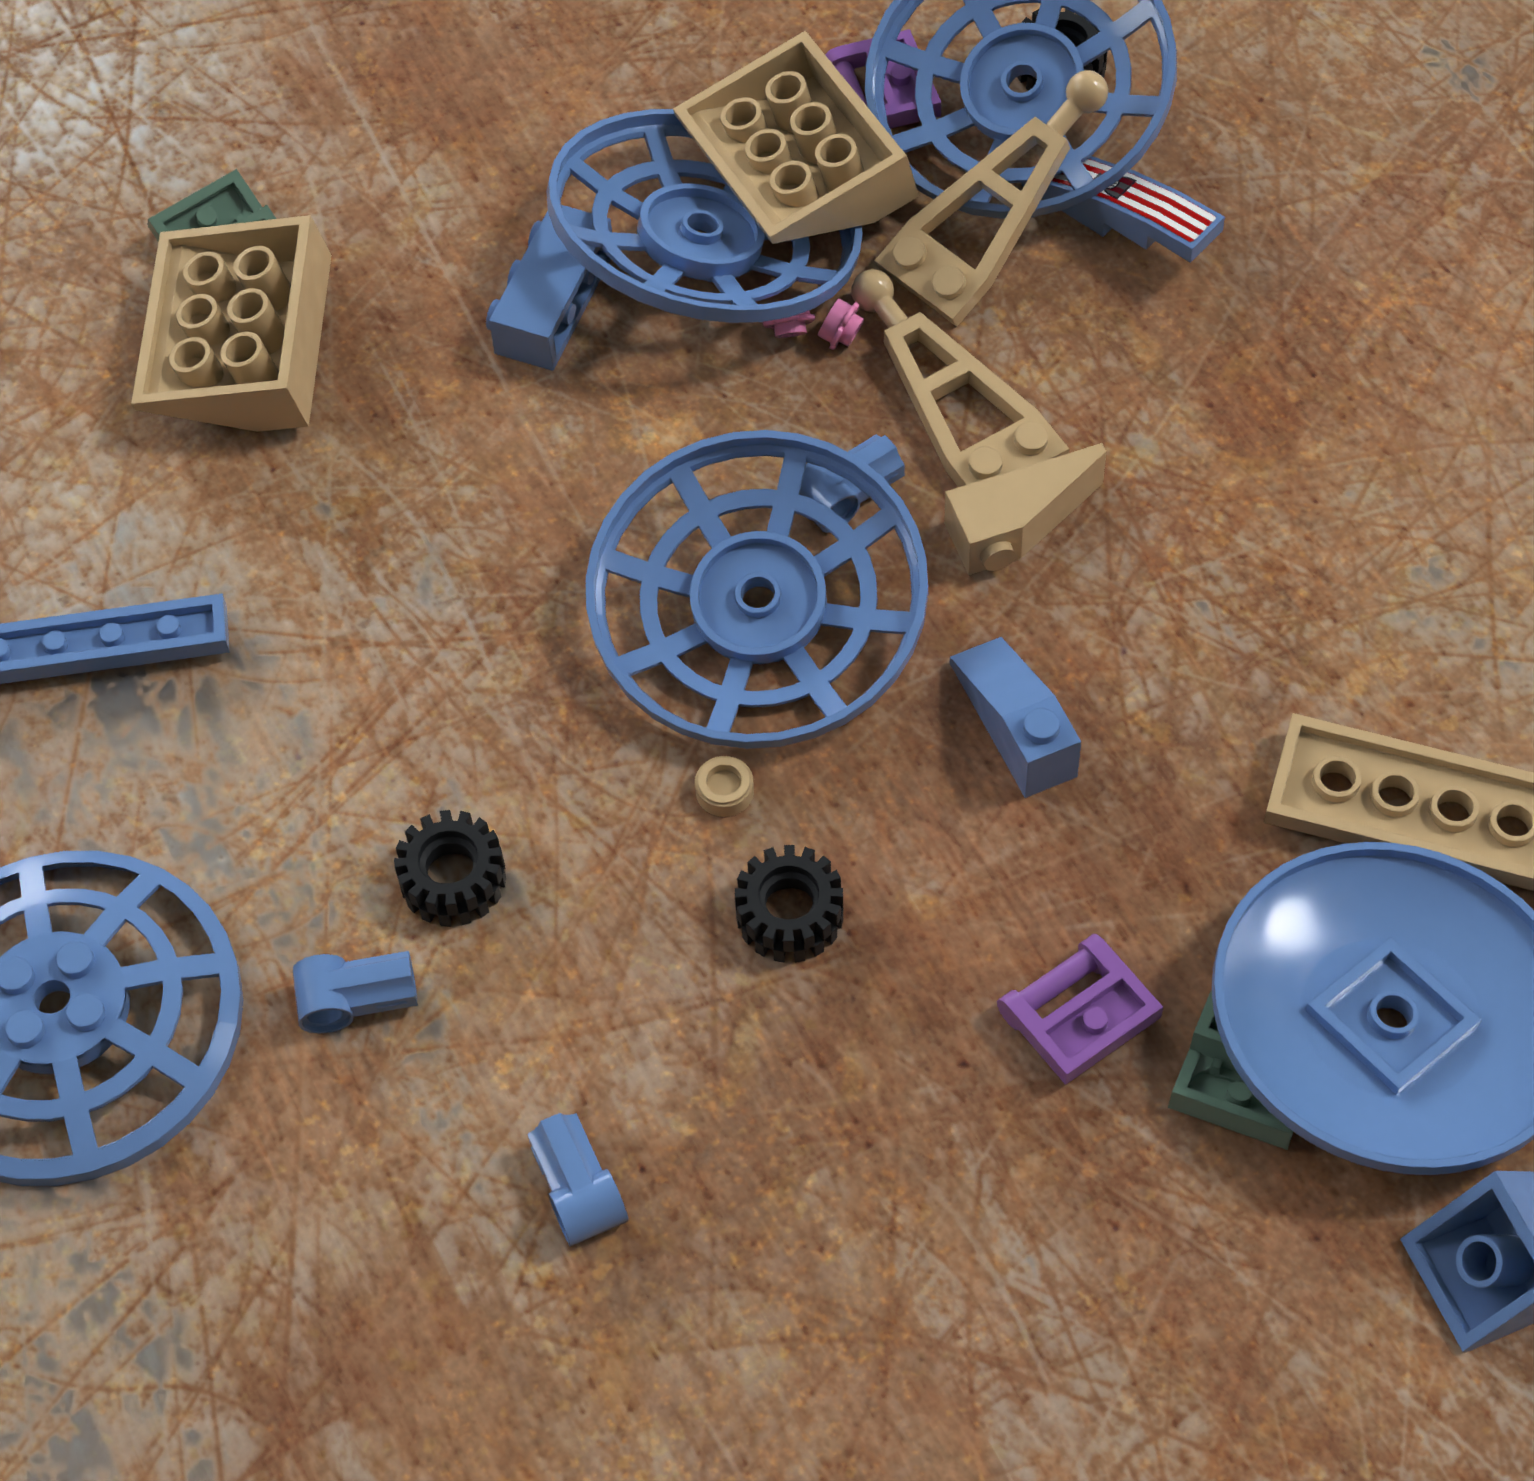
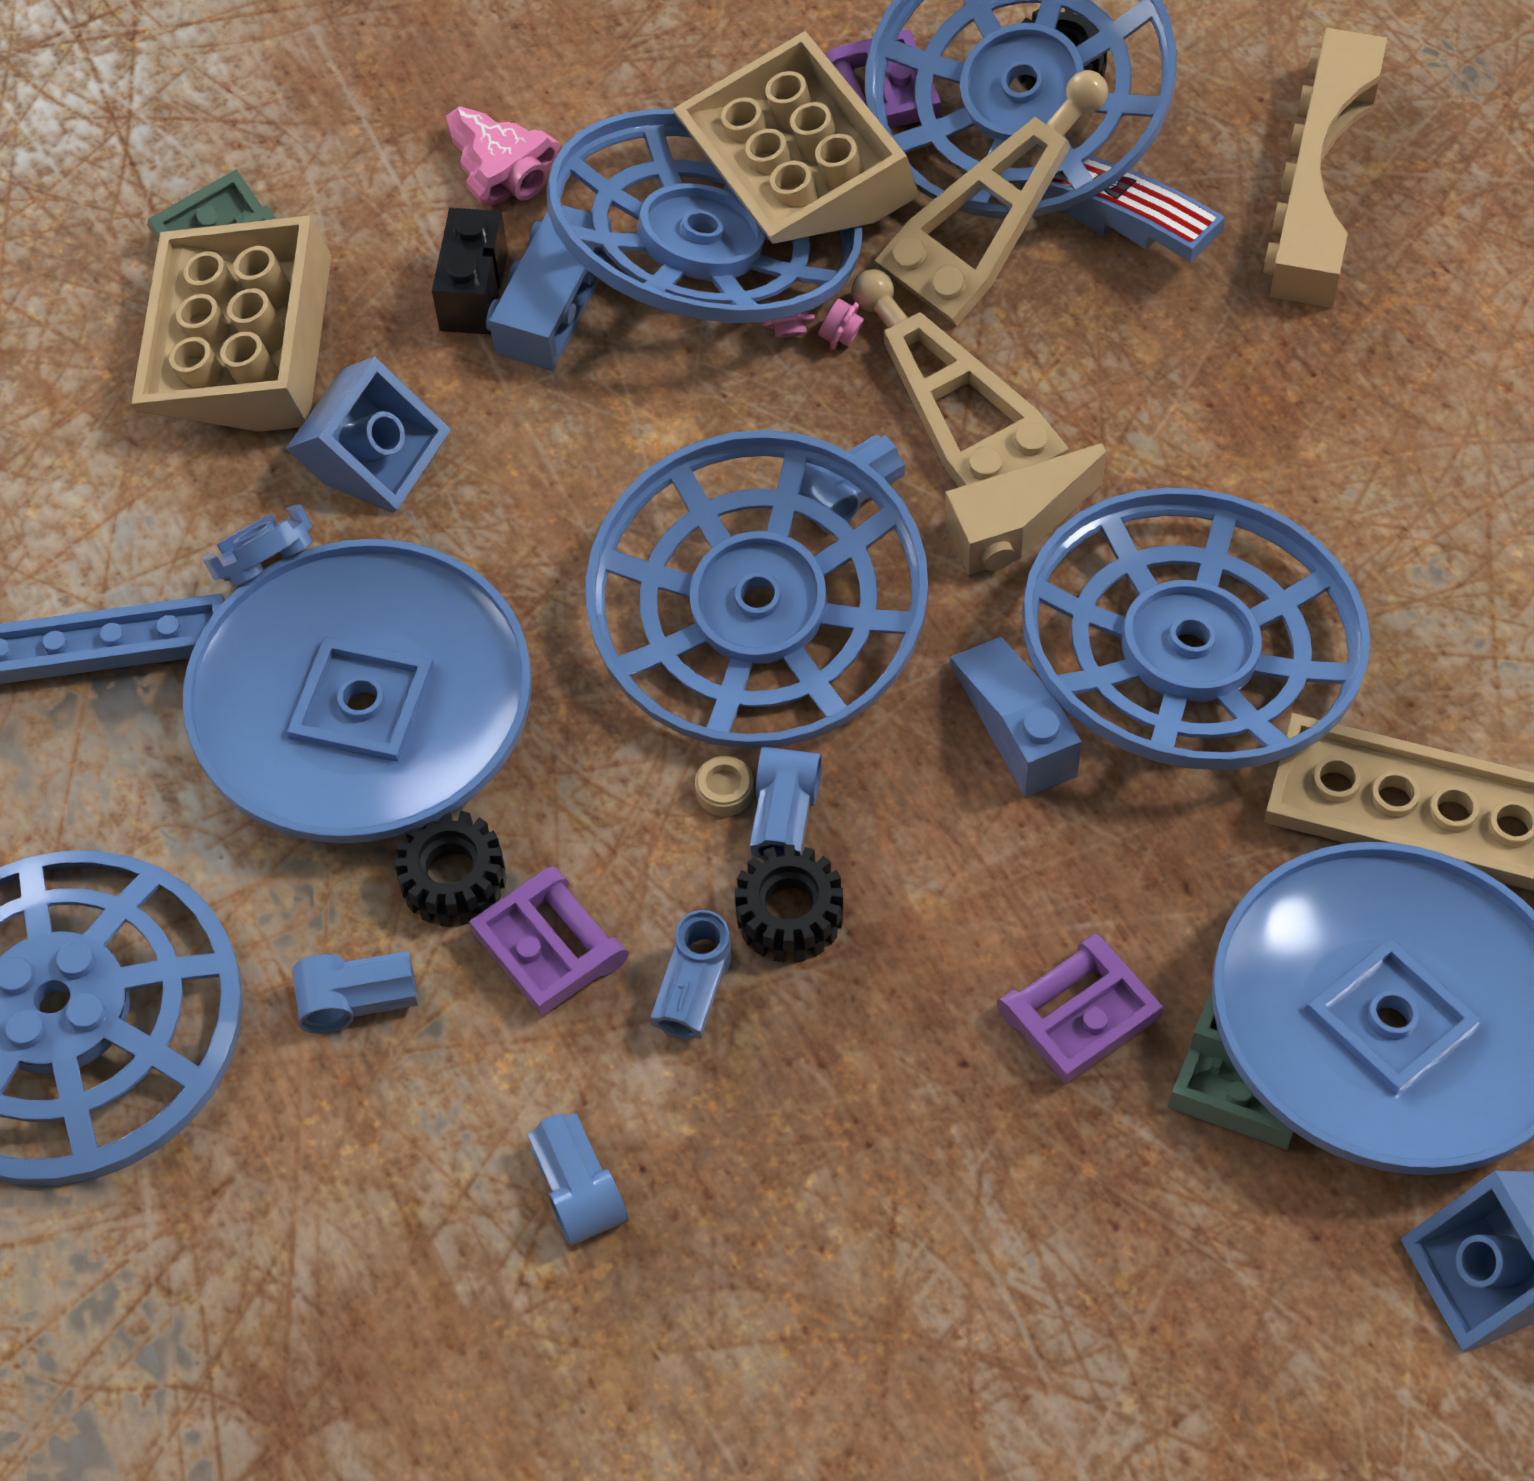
(258, 542): none -> medium blue plate
(344, 621): none -> medium blue dish
(369, 435): none -> medium blue slope
(469, 269): none -> black piece
(501, 156): none -> bright pink rock
(534, 952): none -> medium lavender plate
(692, 977): none -> medium blue piece
(785, 790): none -> medium blue piece
(1197, 609): none -> medium blue dish
(1312, 238): none -> tan arch

